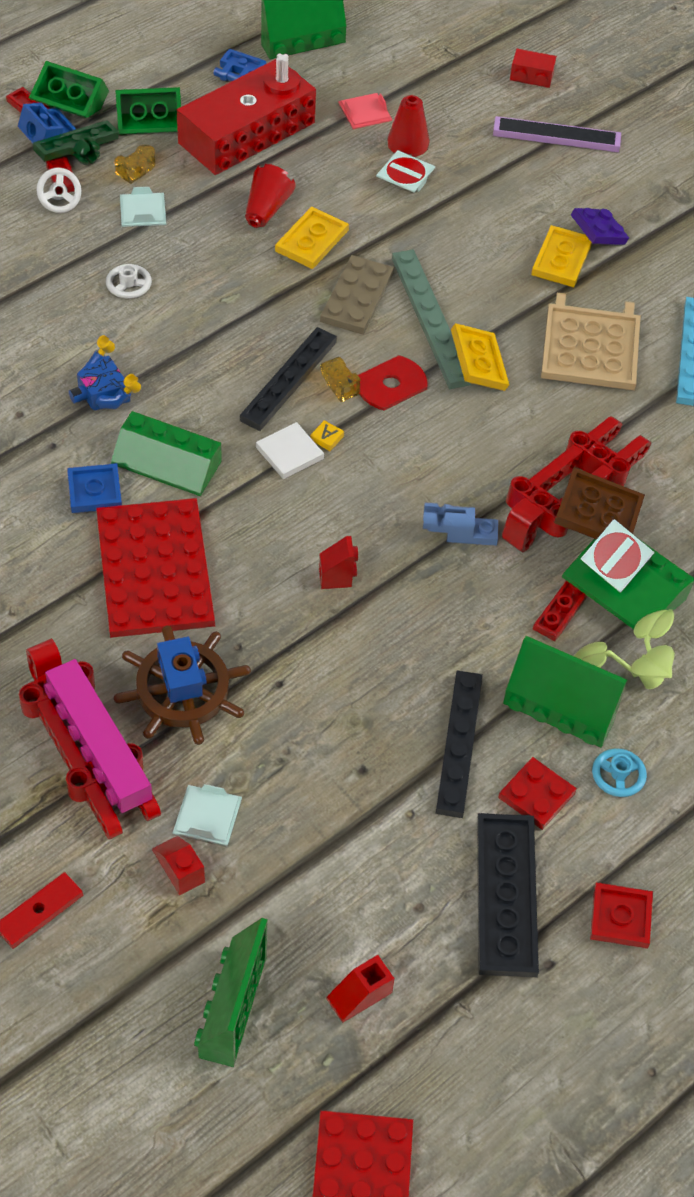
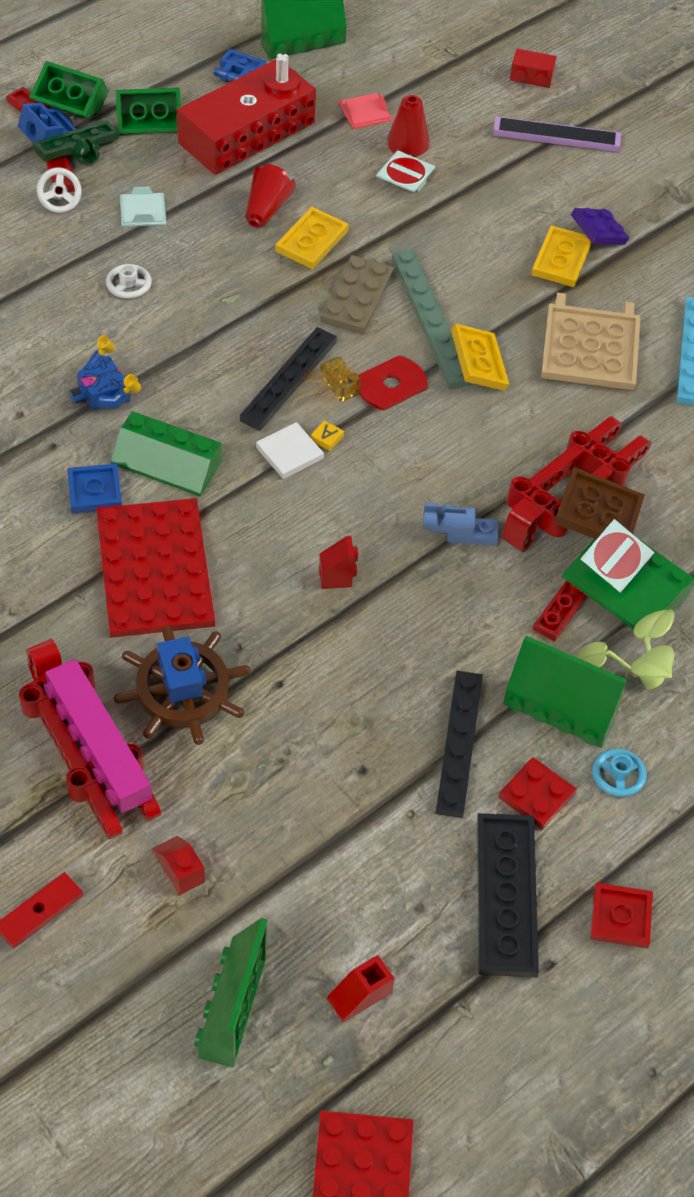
(135, 164): clear yellow leg -> none
(207, 814): light aqua piece -> none

